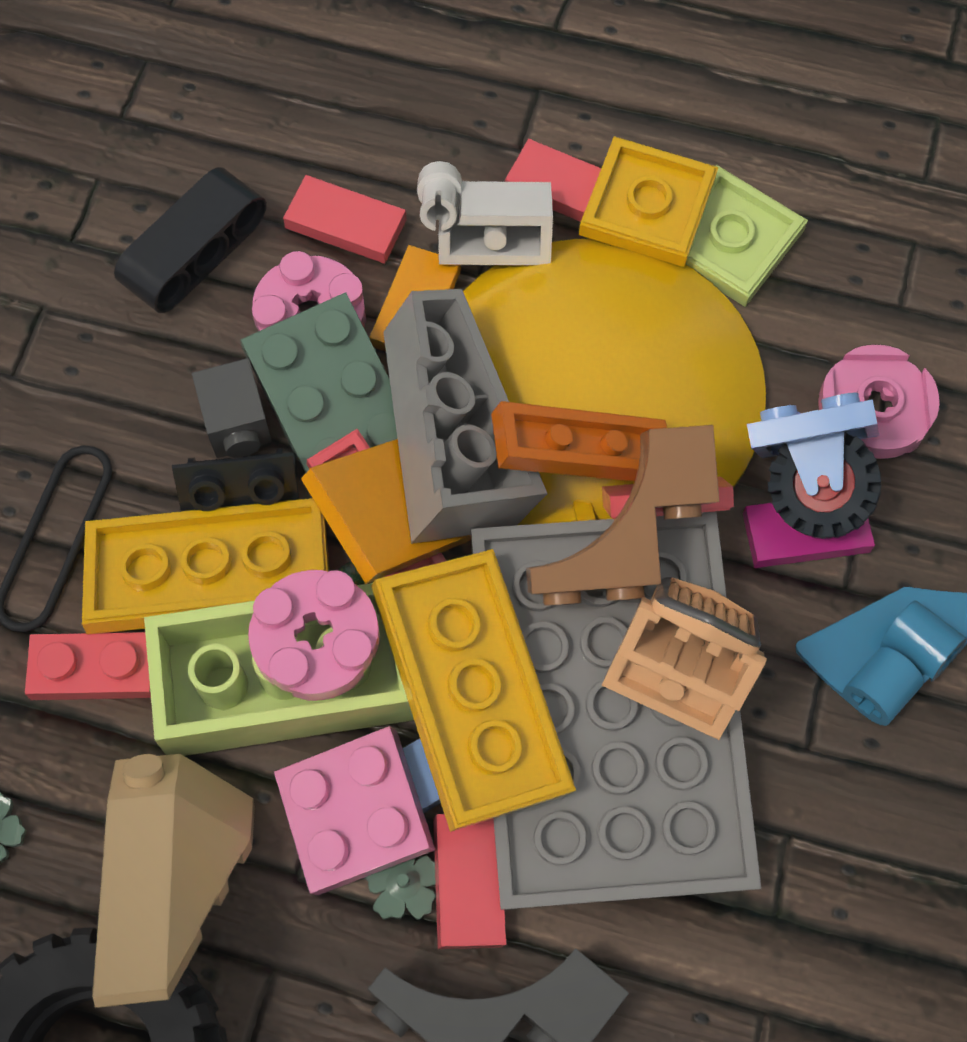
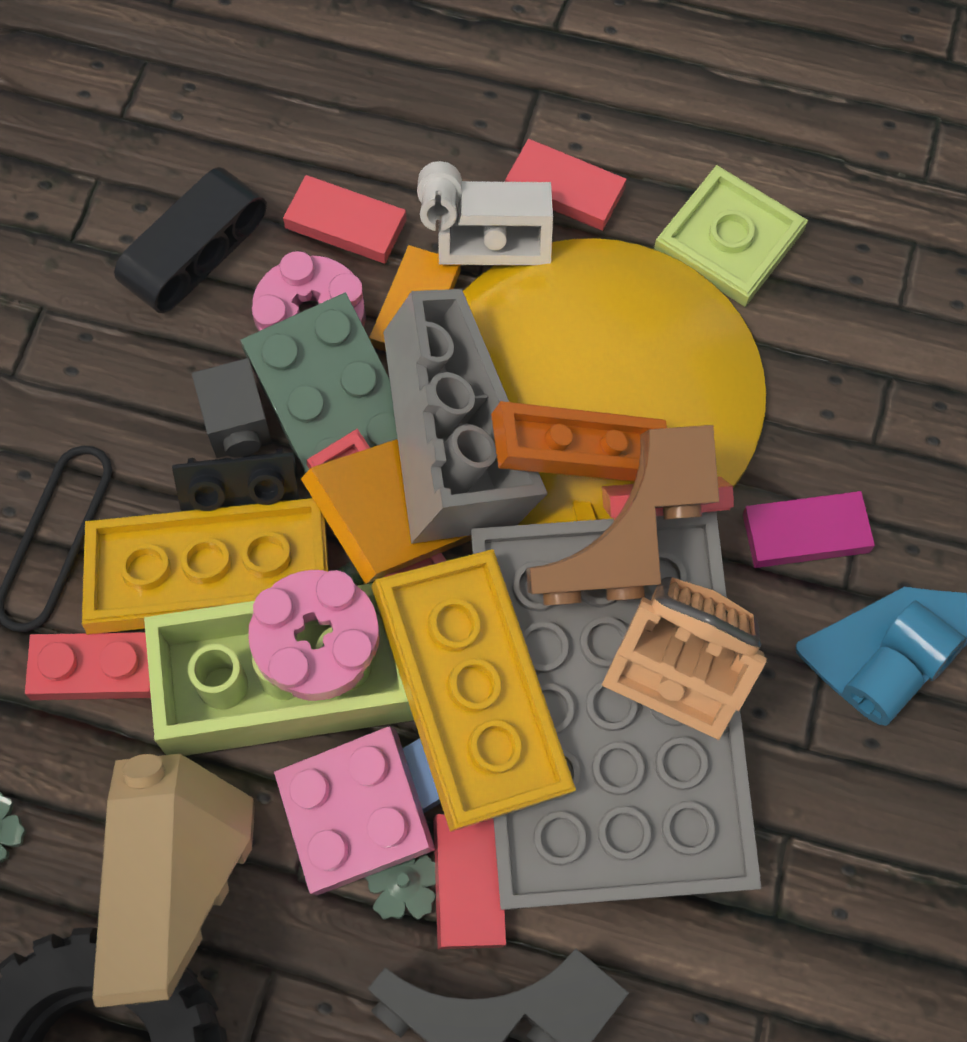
(648, 201): yellow tile -> none
(823, 470): plate -> none
(899, 381): bright pink plate -> none

